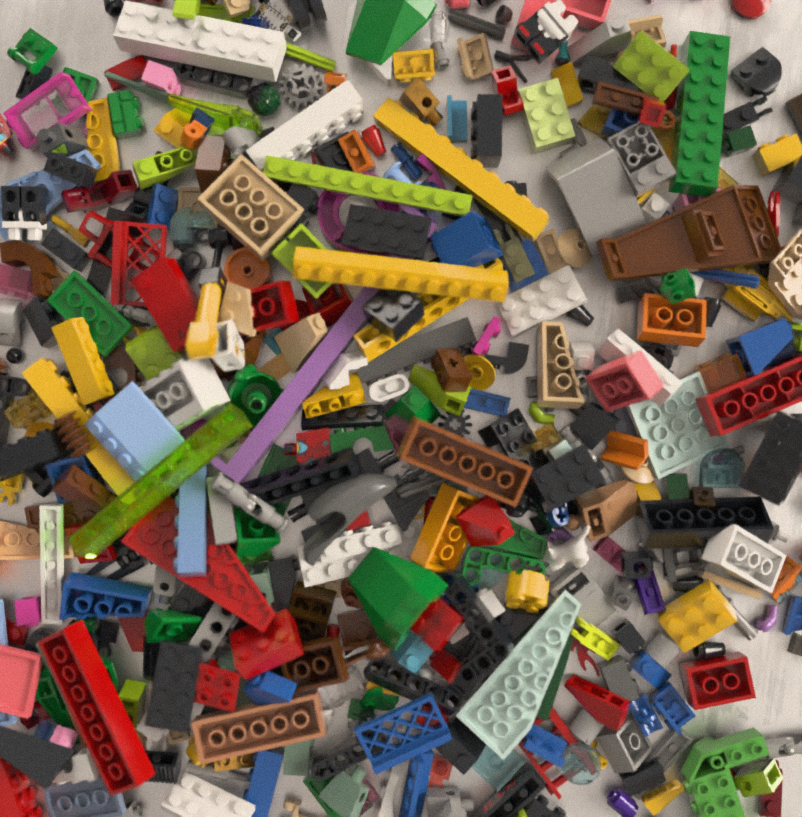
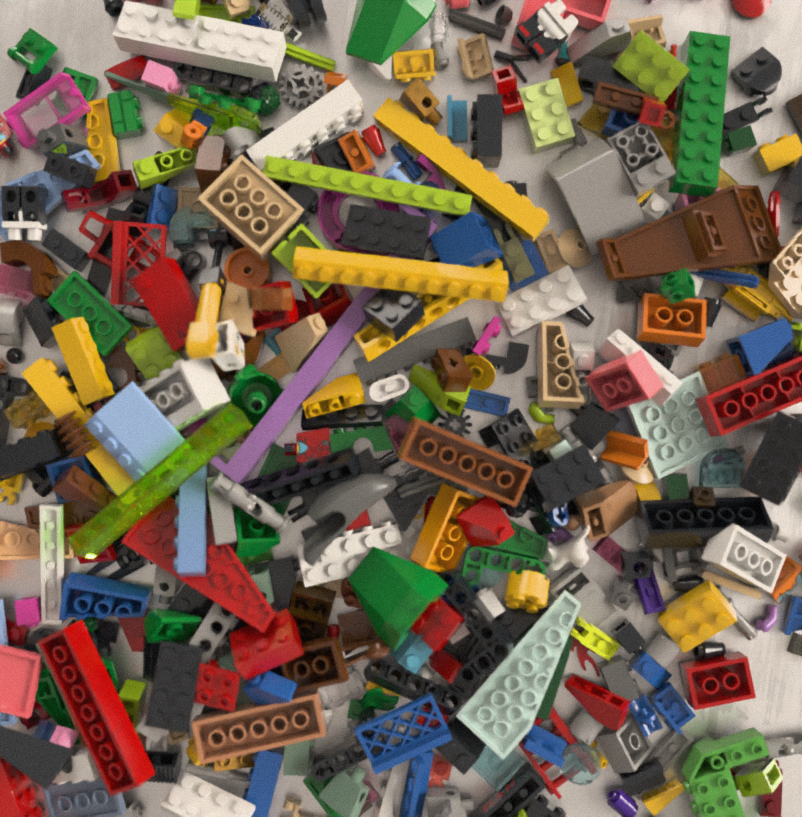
(75, 234): yellow piece -> none
(224, 101): none -> green plant
(271, 298): none -> dark orange slope
(337, 374): white slope -> none

